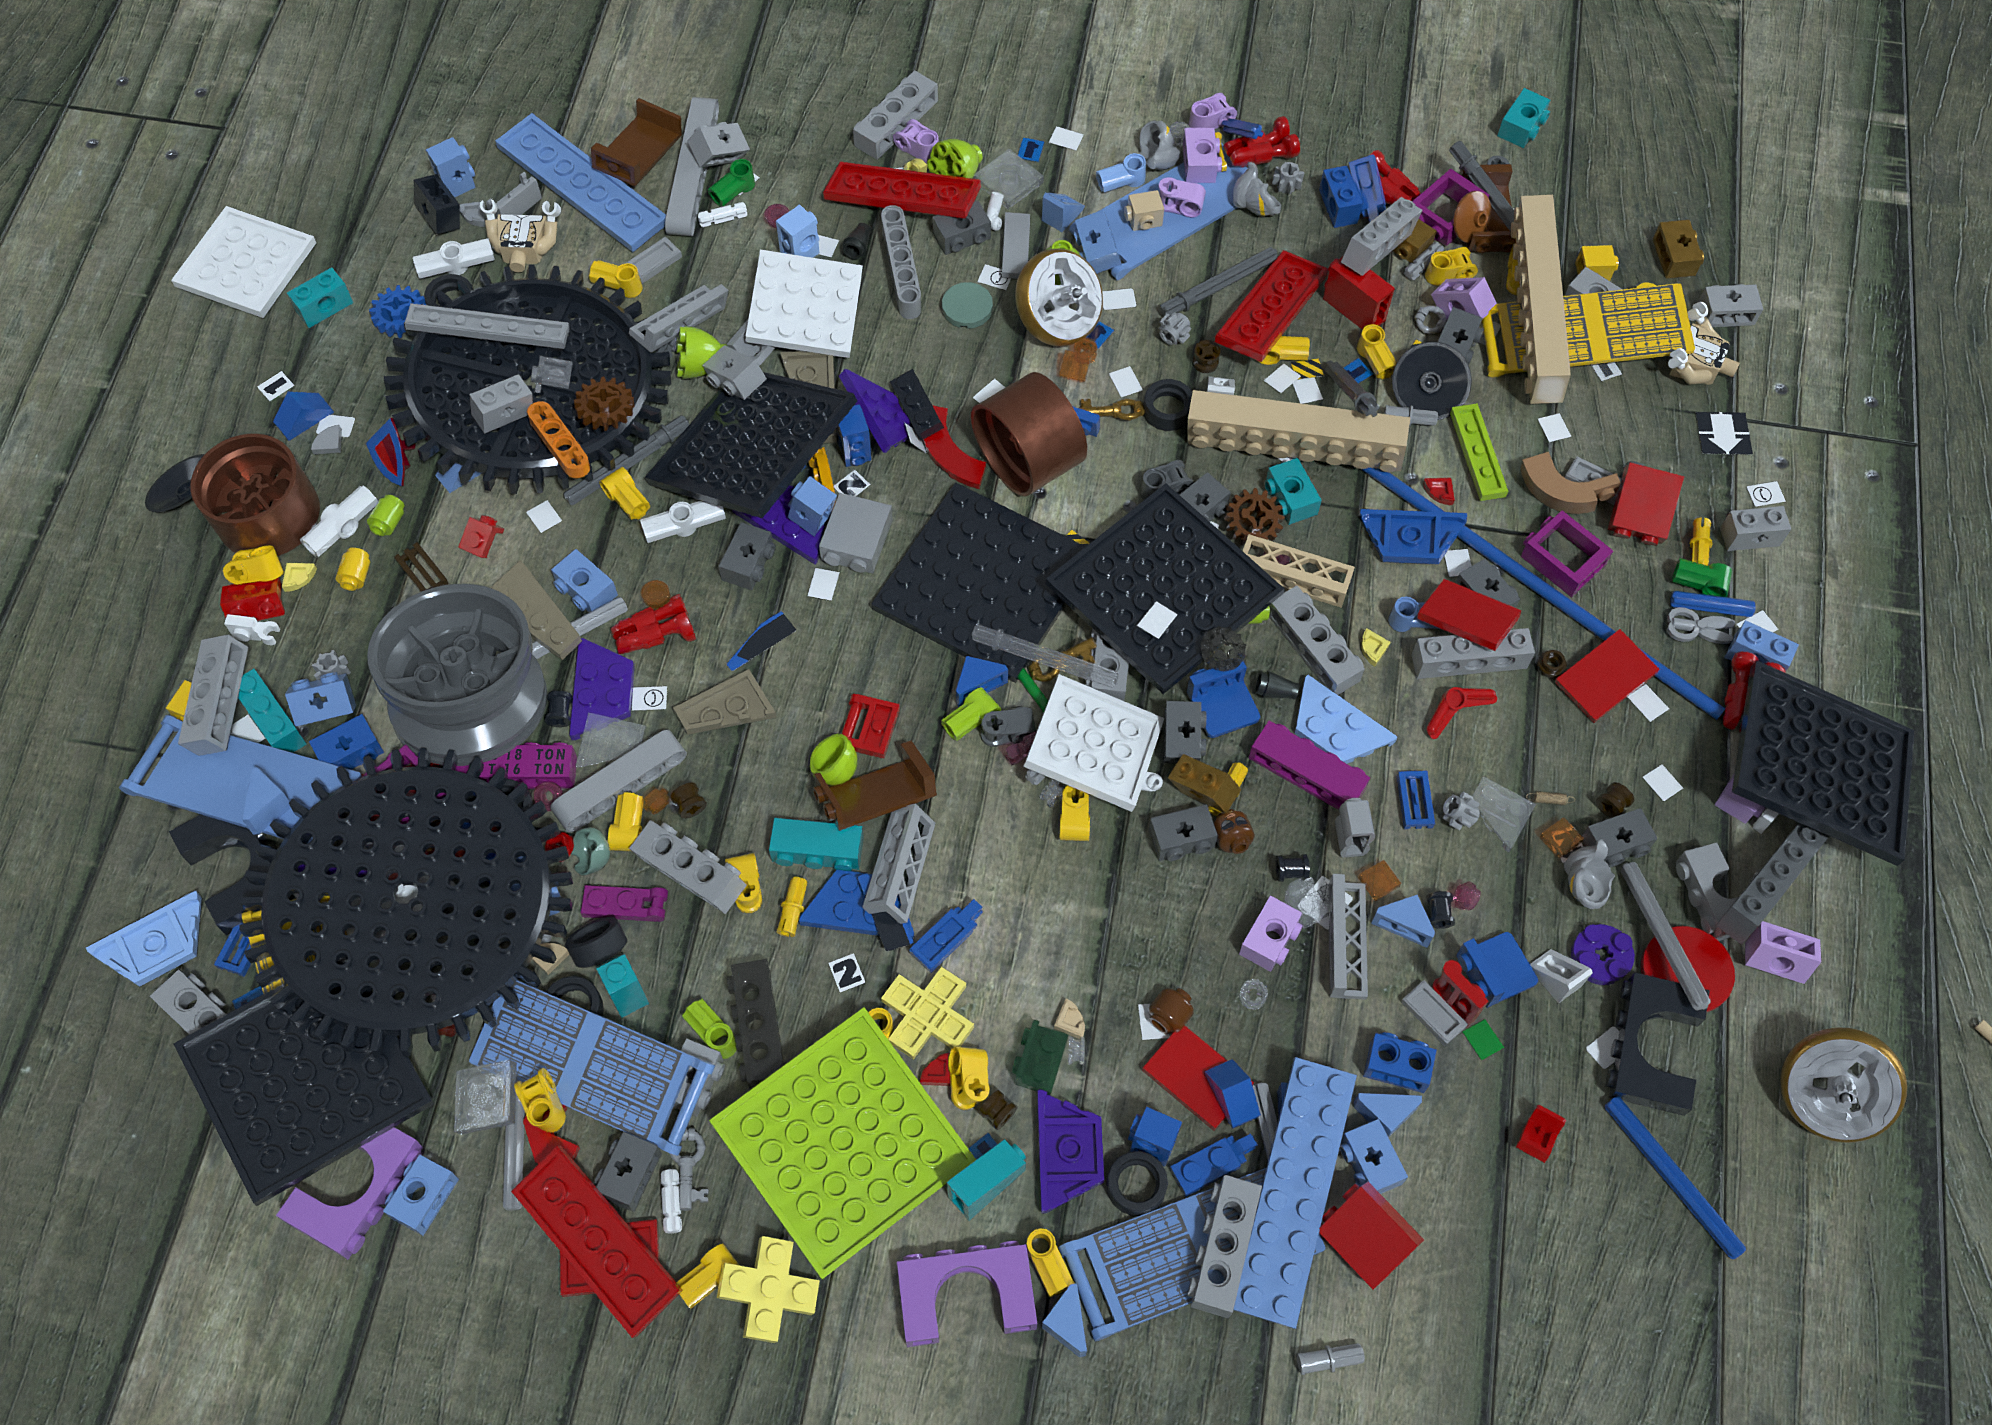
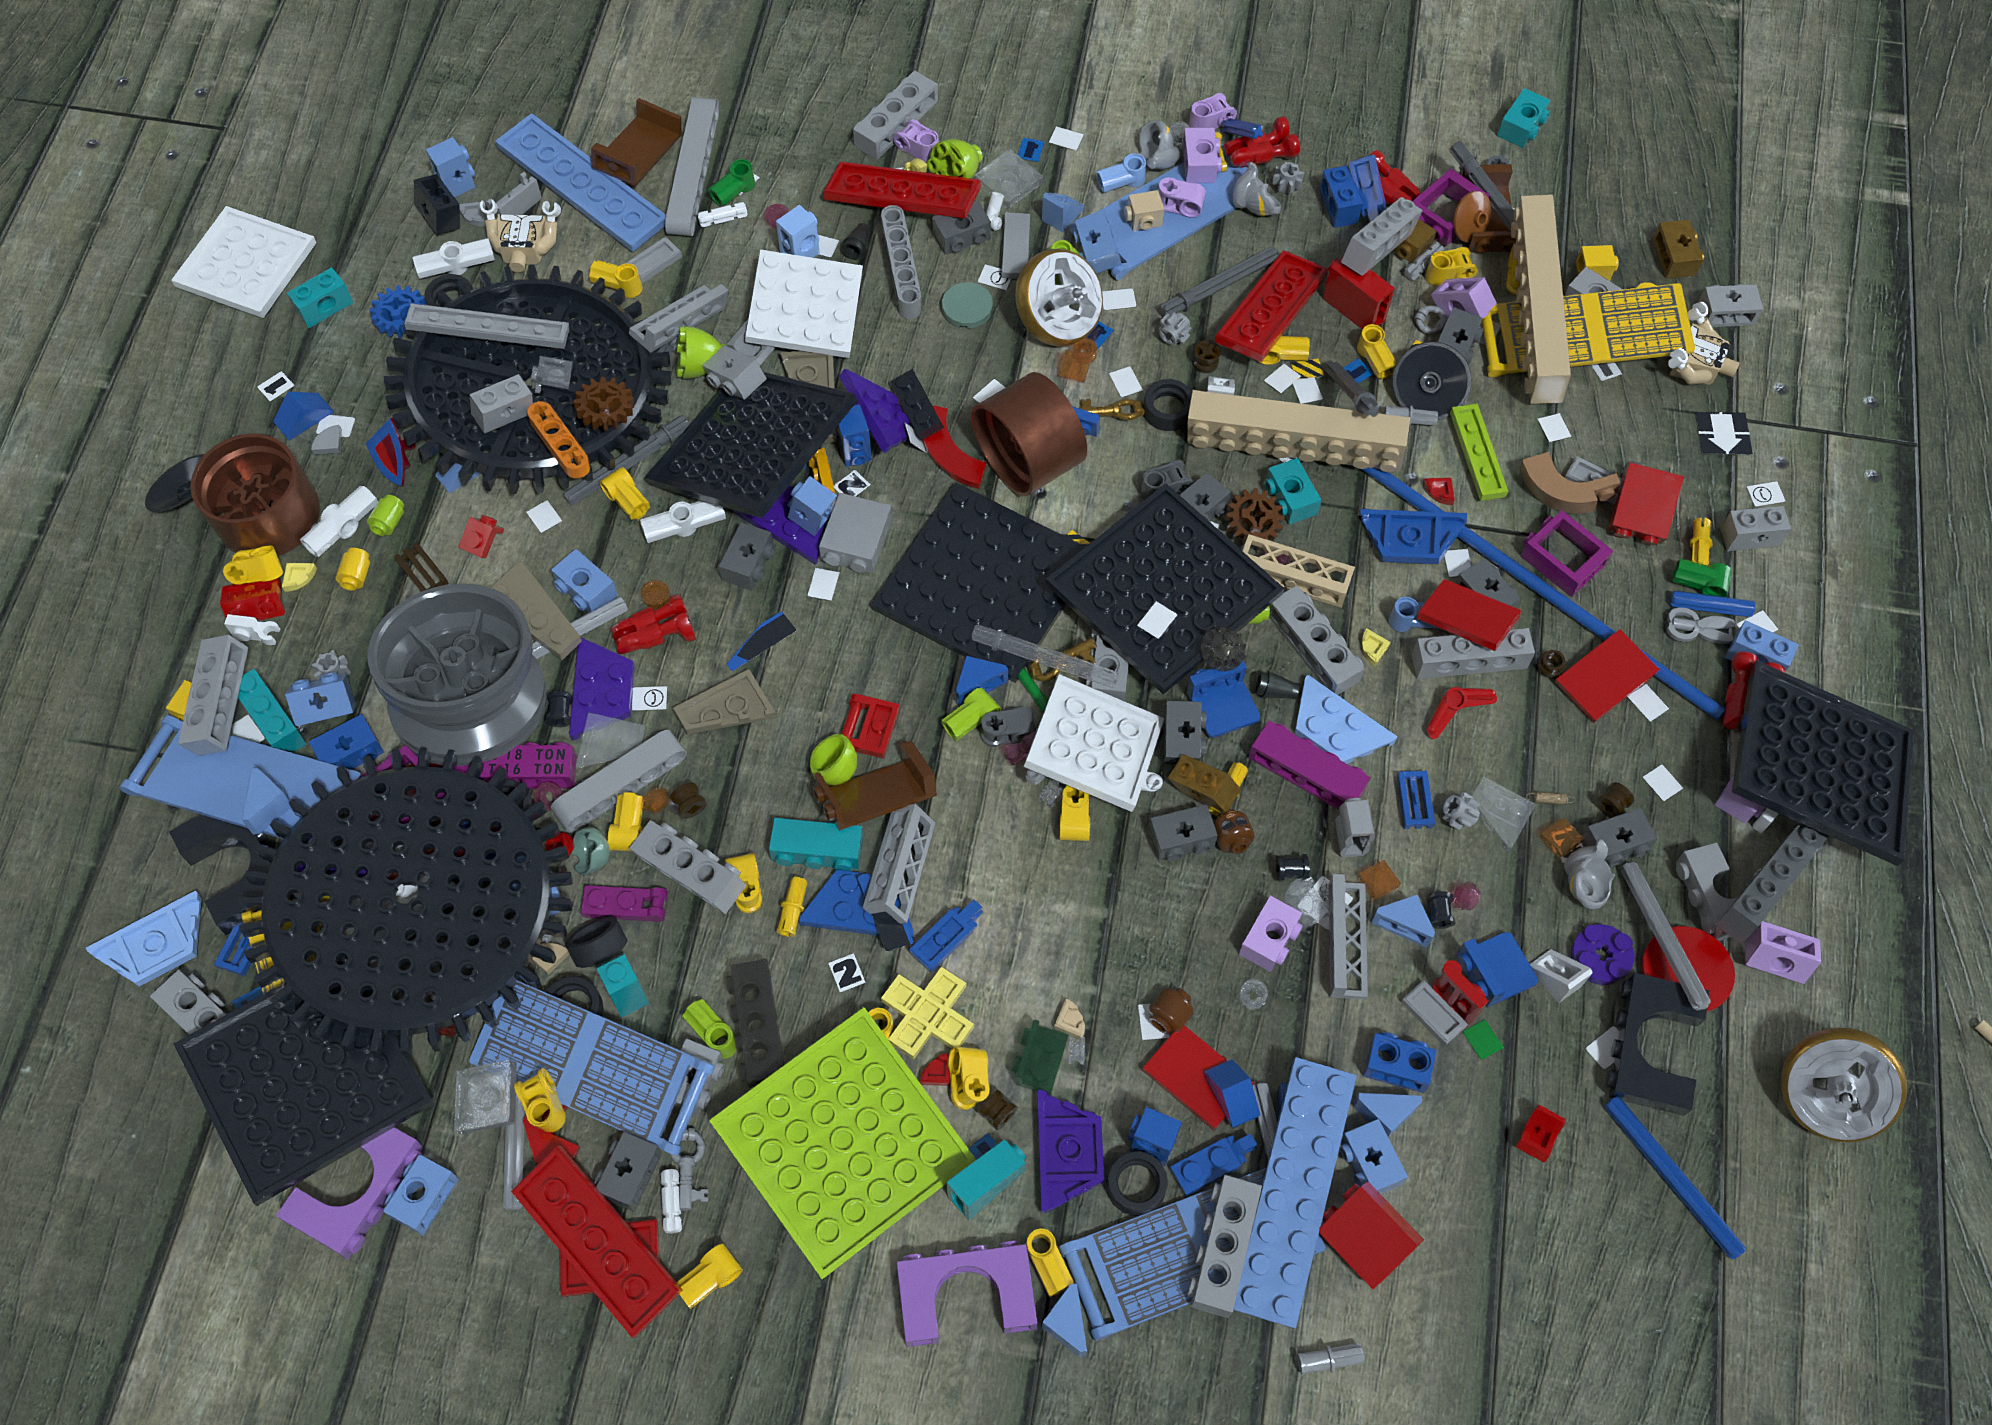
(718, 144): light grey brick -> none
(768, 1289): light yellow plate -> none

